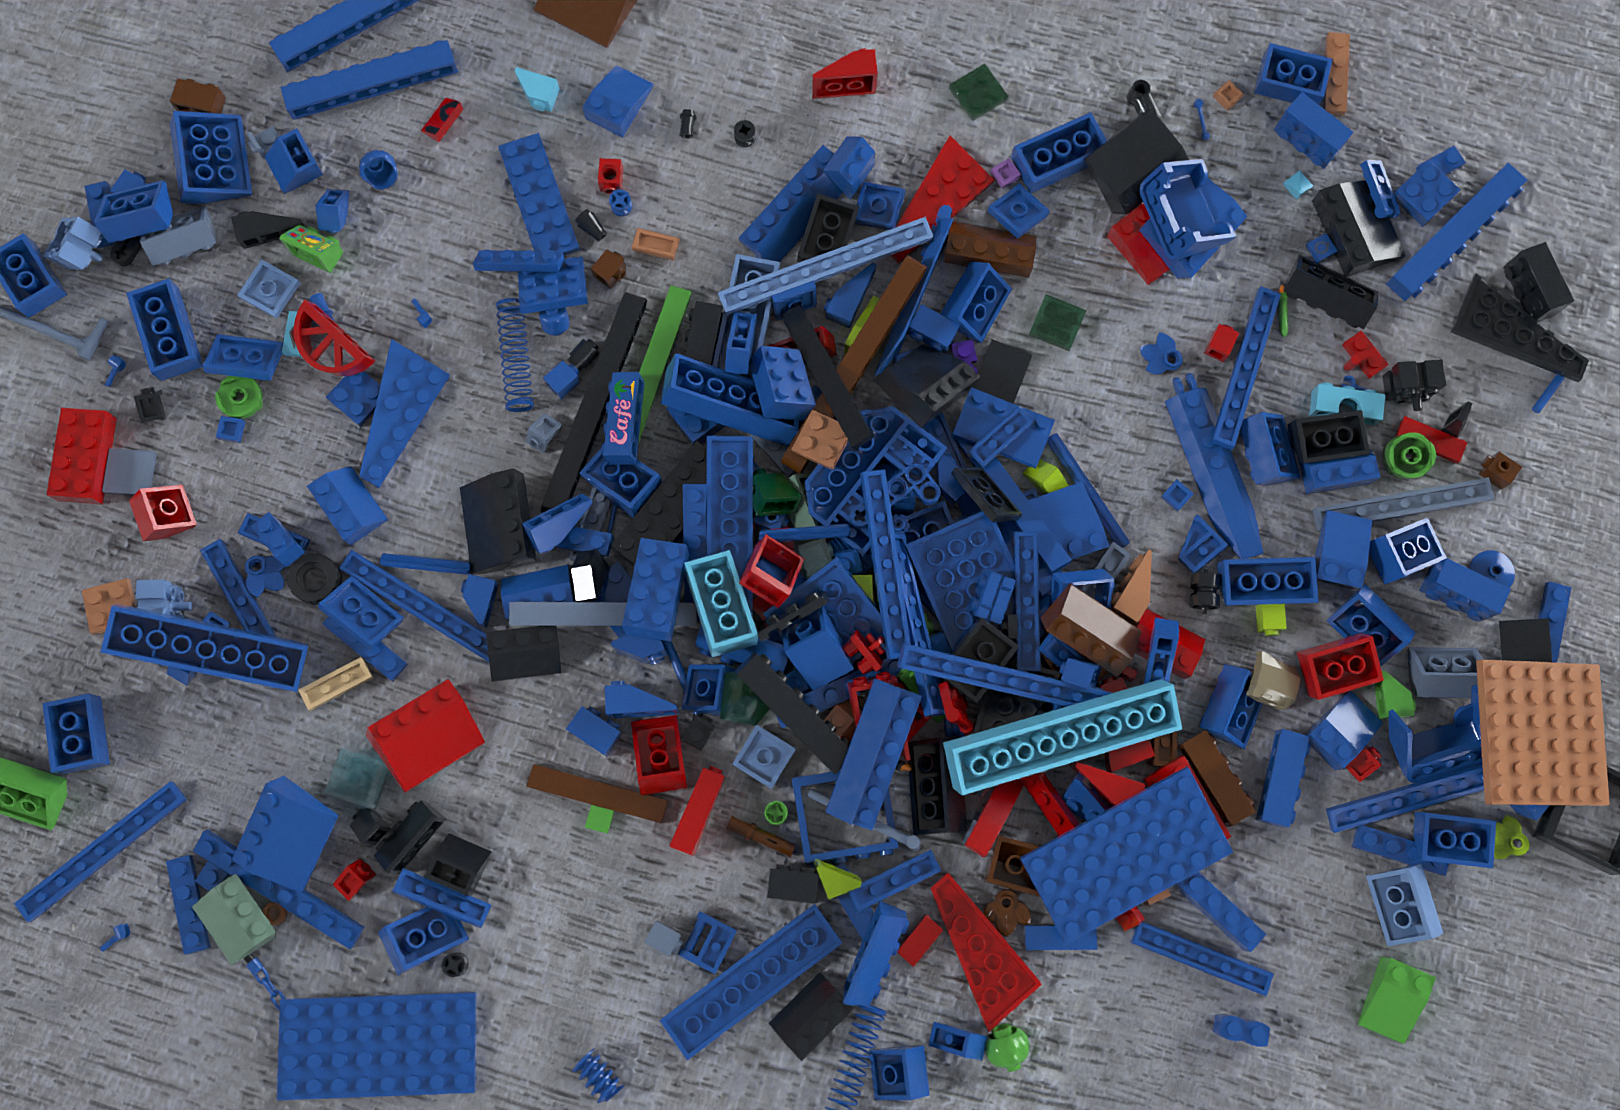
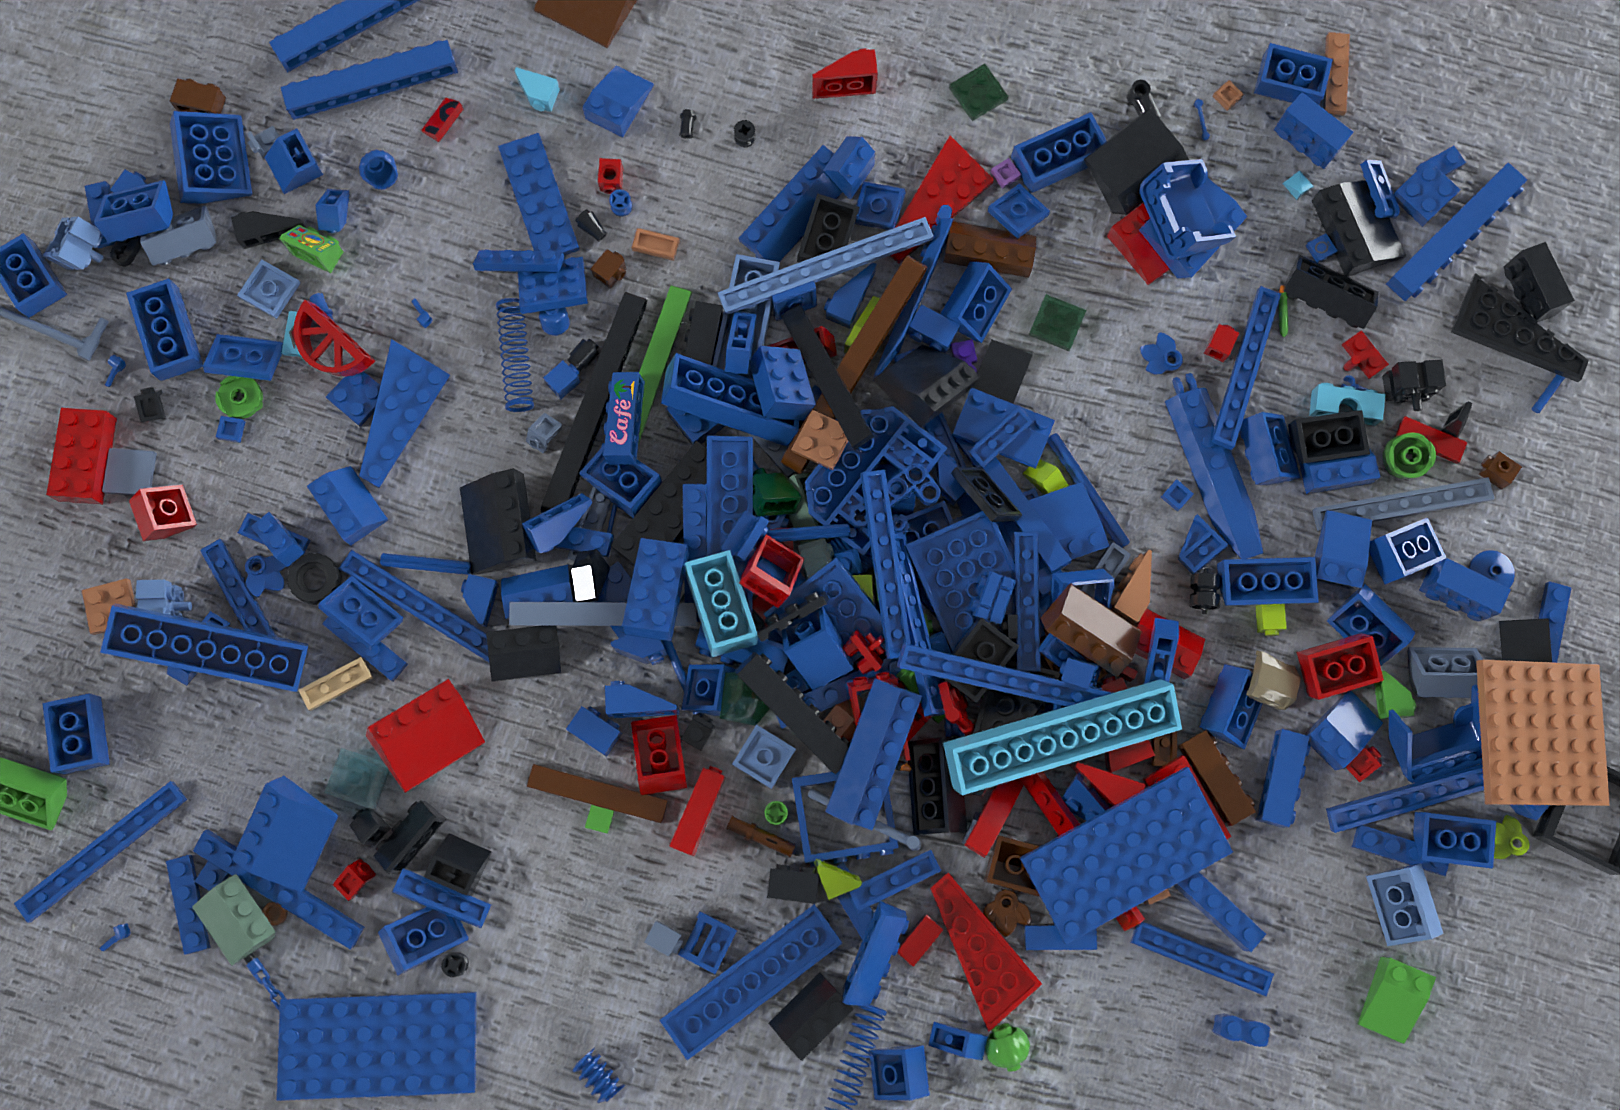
(745, 535): none -> blue bracket

